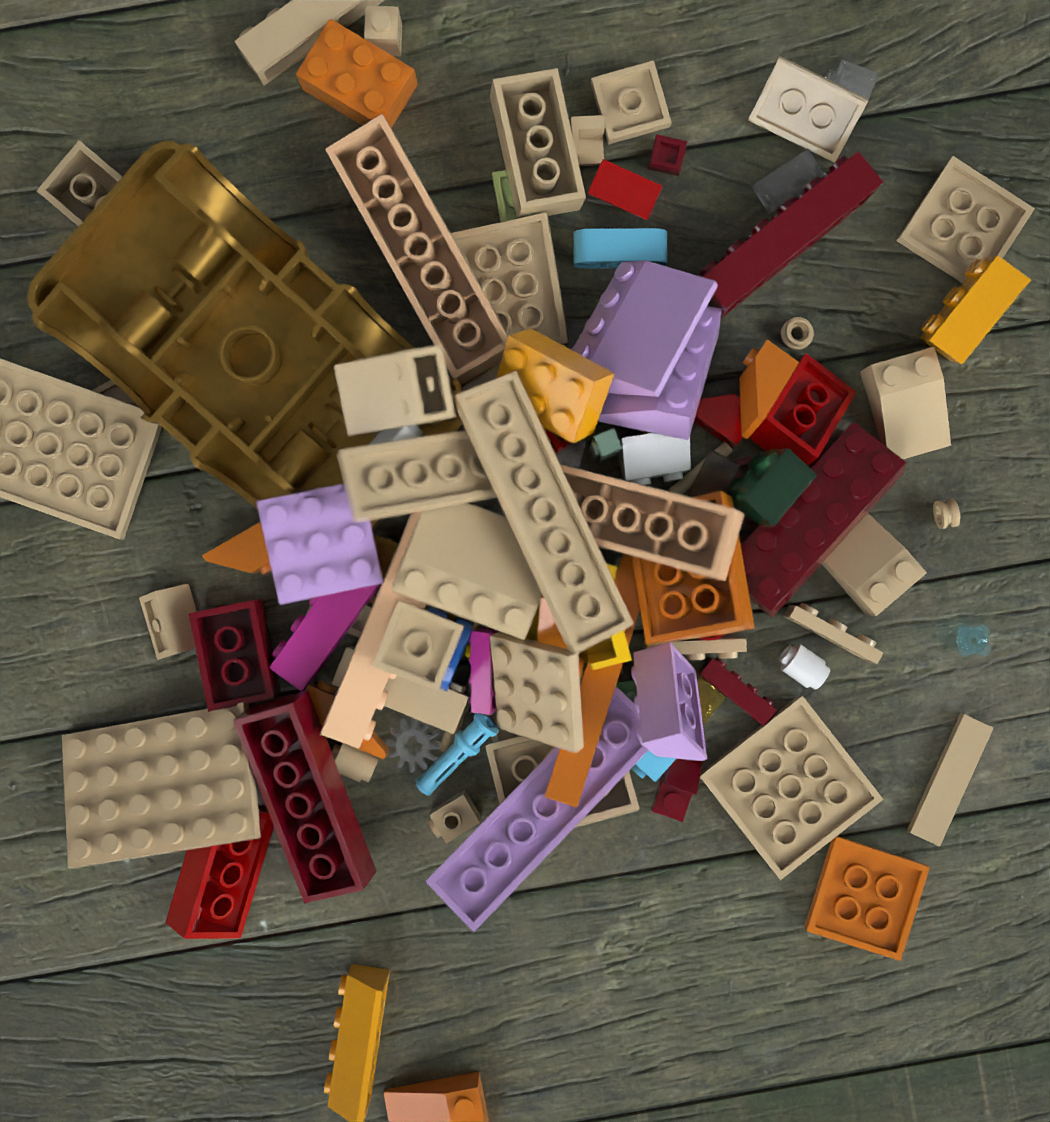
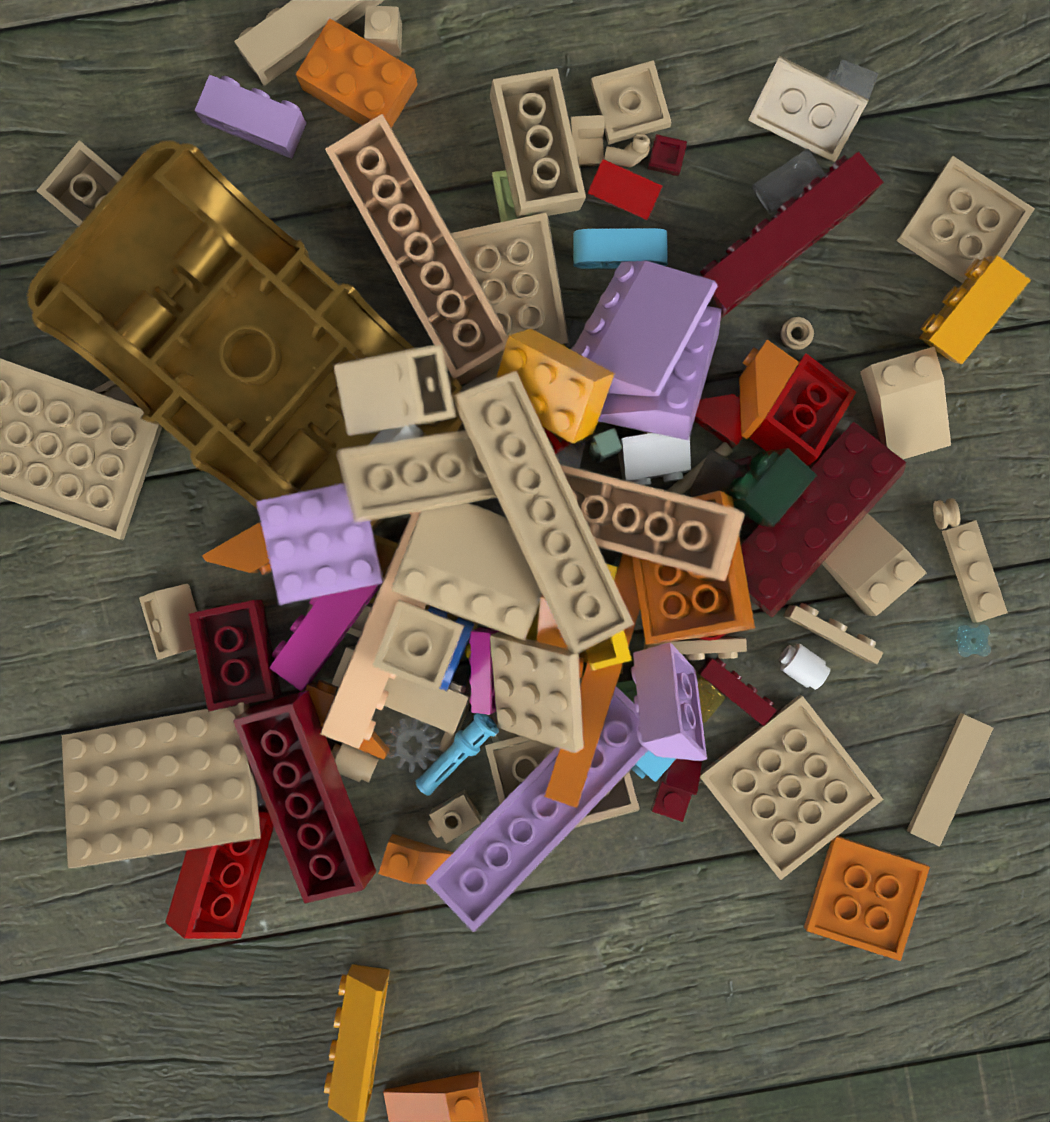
(251, 115): none -> lavender brick
(411, 860): none -> orange slope
(631, 154): none -> tan arm
(974, 571): none -> tan plate

